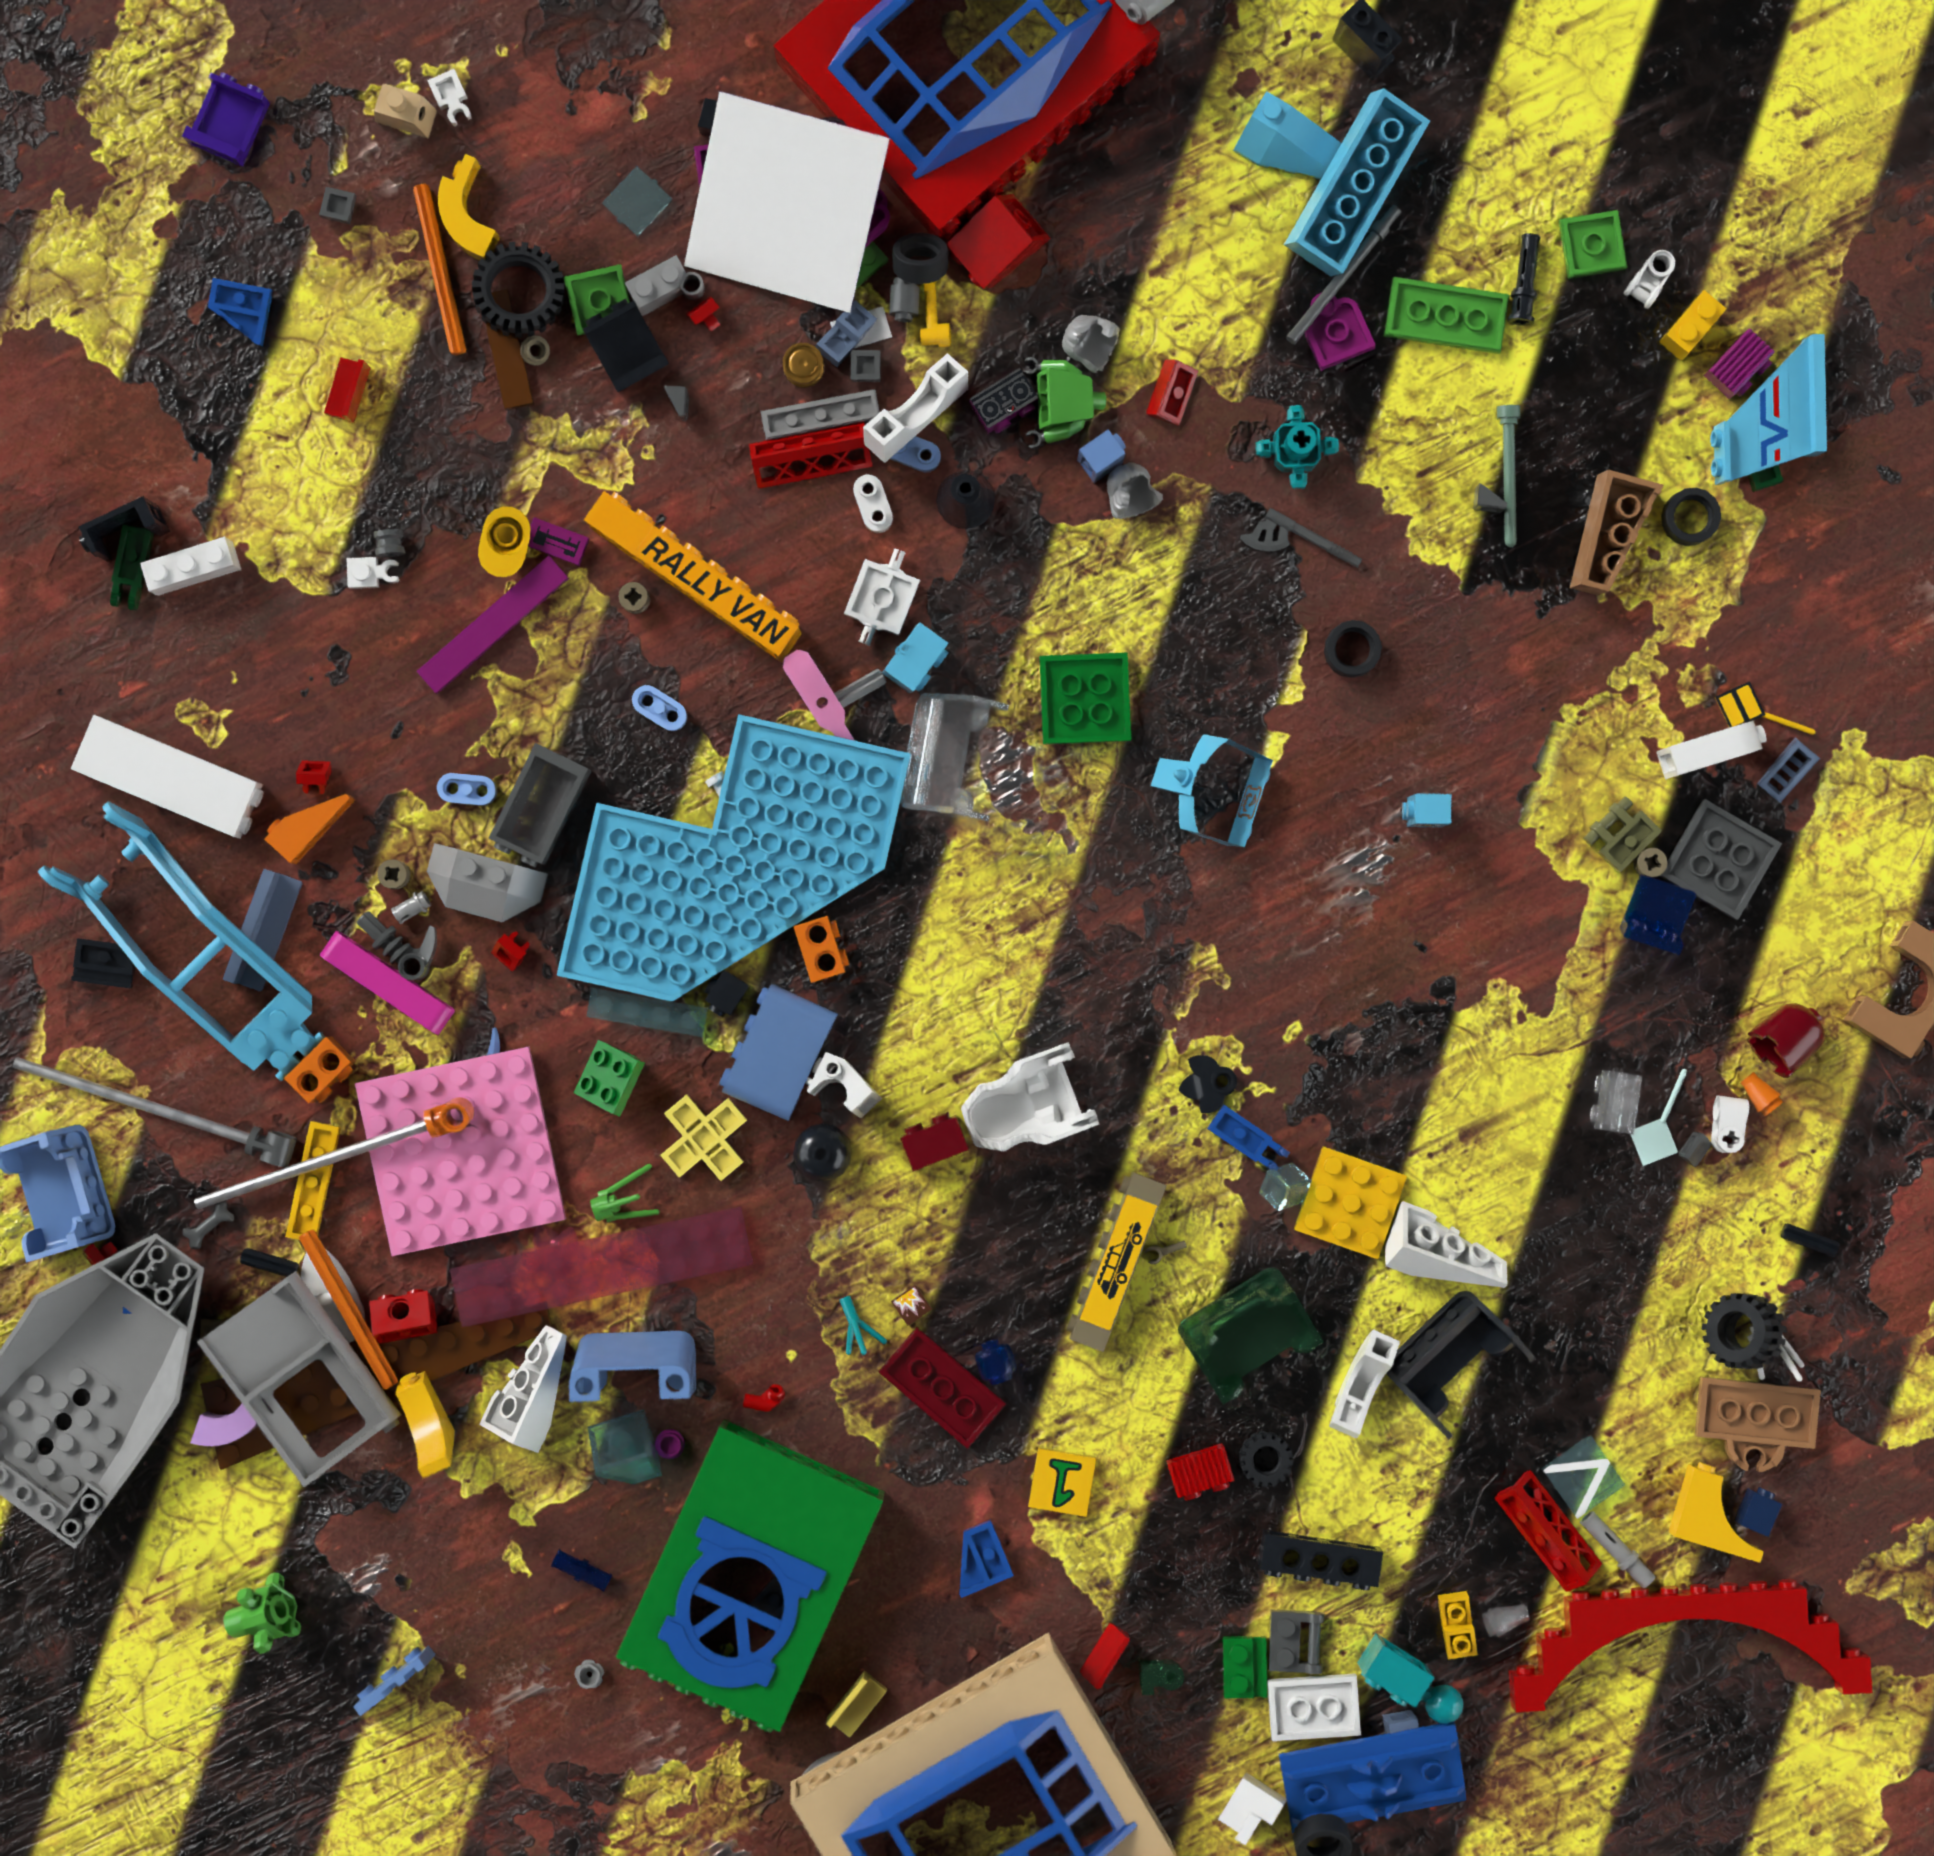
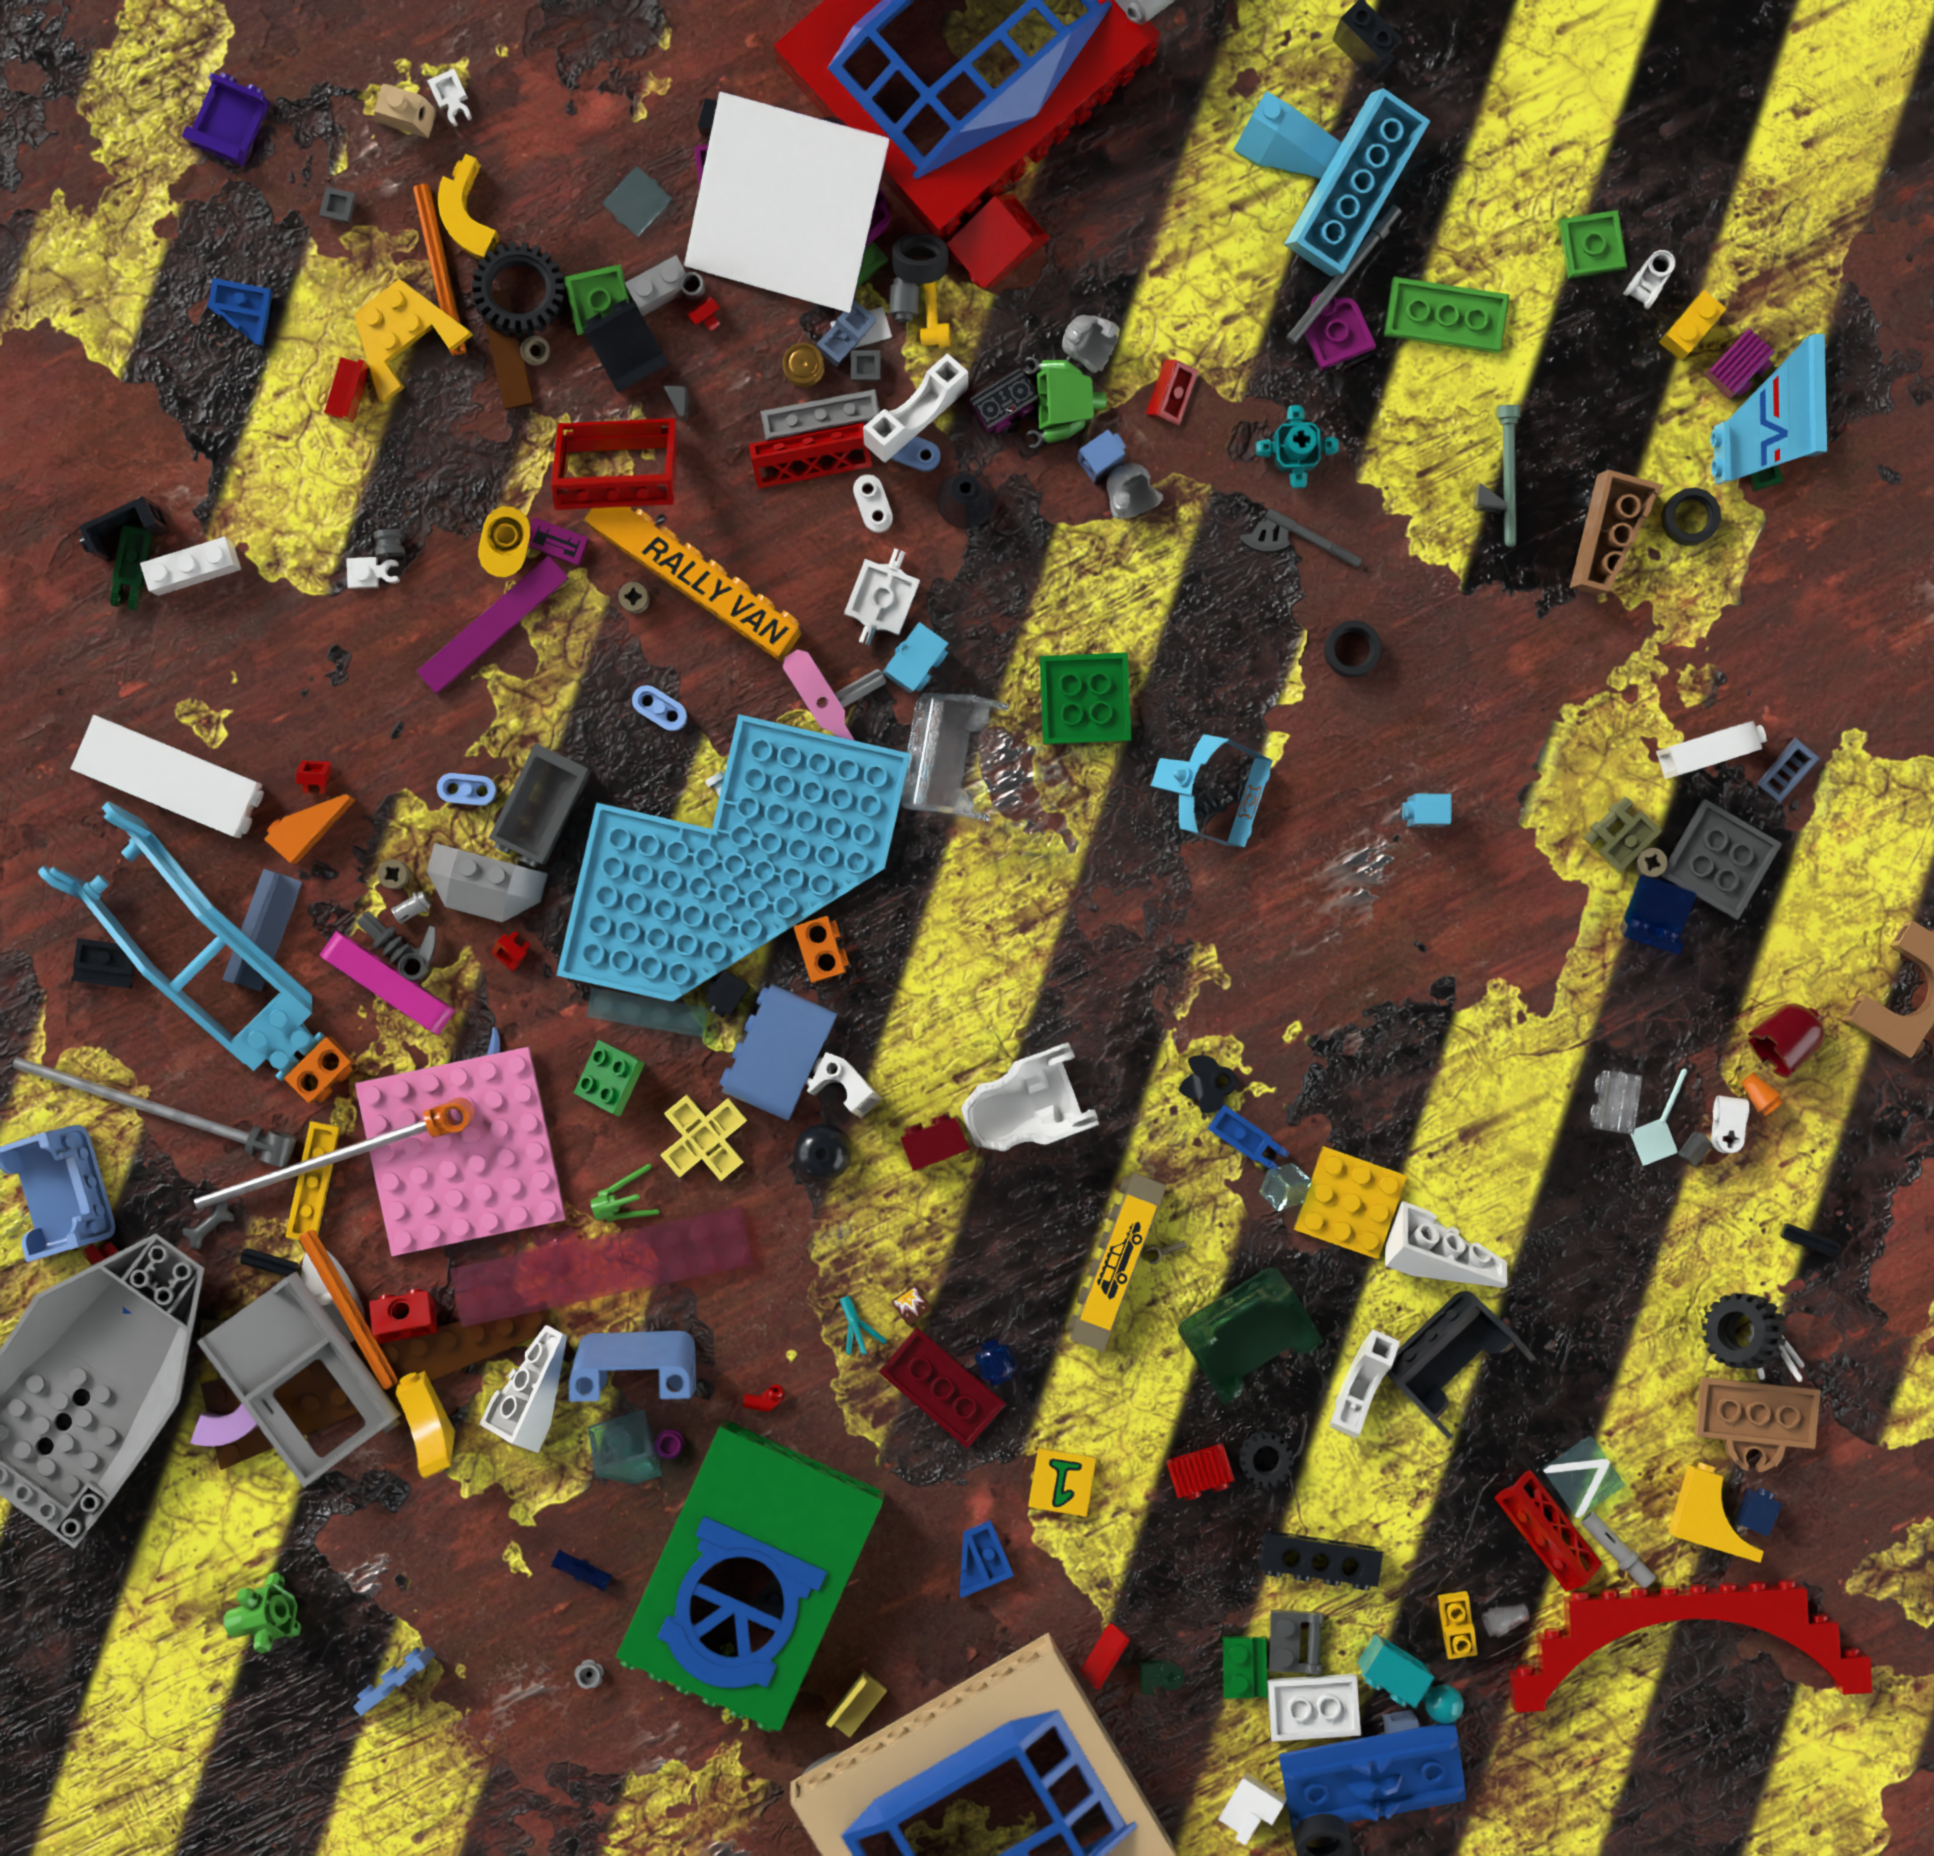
(393, 324): none -> yellow wing
(614, 490): none -> red window
(1524, 293): black pin -> none
(1742, 706): piece -> none

